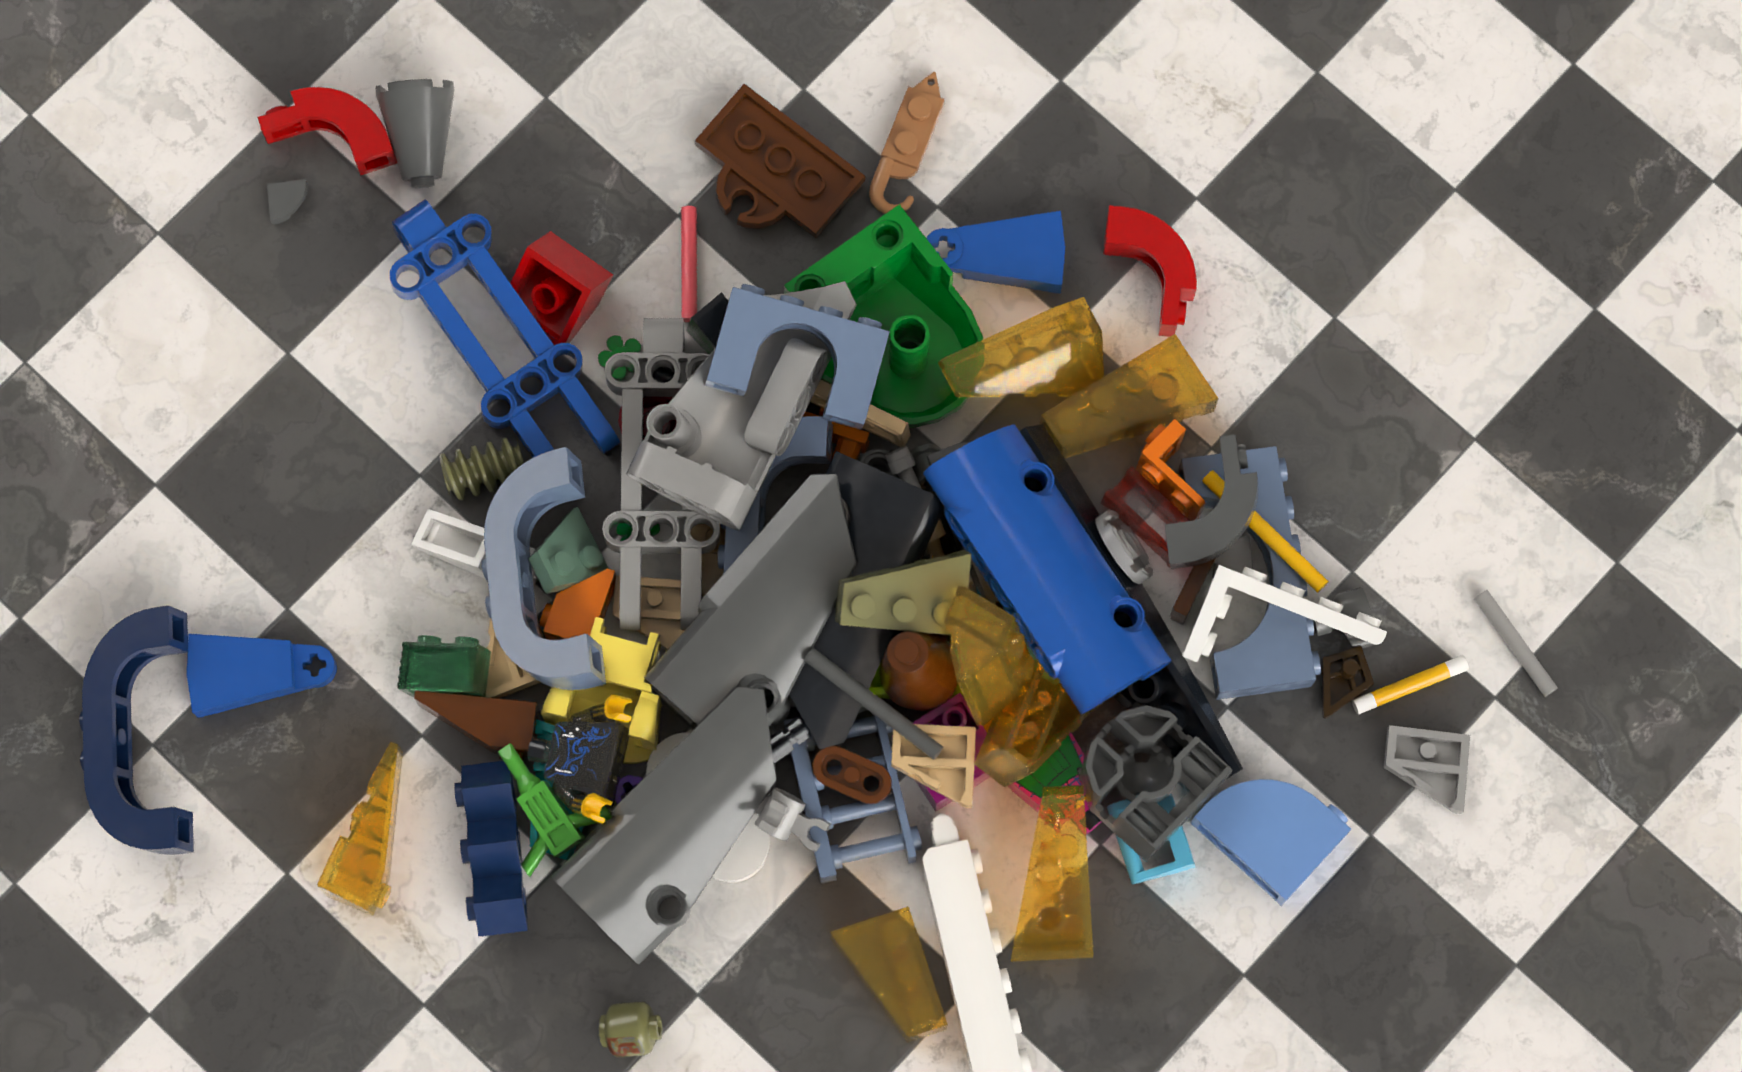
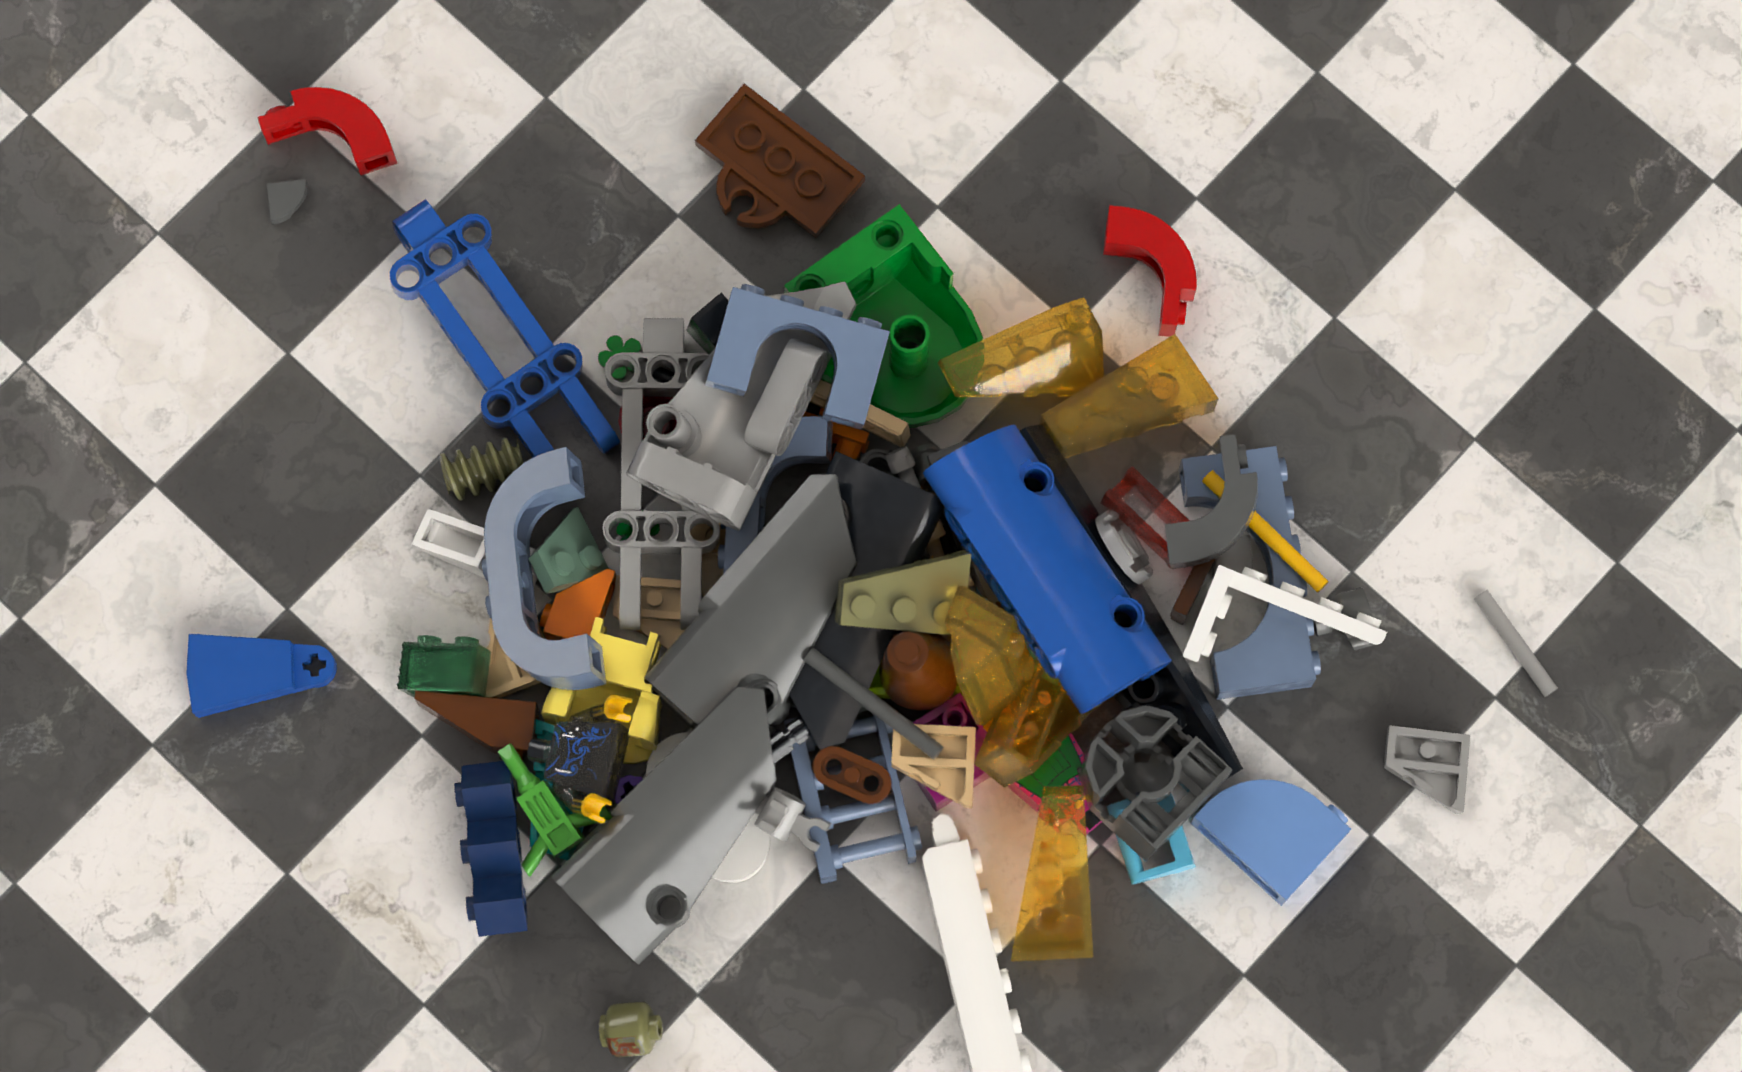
(108, 731): dark blue arch -> none
(362, 863): clear yellow wedge -> none
(417, 126): dark grey cone -> none
(559, 286): red slope -> none
(688, 262): coral bar -> none
(895, 970): clear yellow wedge -> none
(907, 140): medium nougat plate -> none
(1008, 251): blue piece -> none
(1160, 447): orange bracket -> none
(1344, 679): dark brown piece -> none
(1410, 684): yellow bar -> none

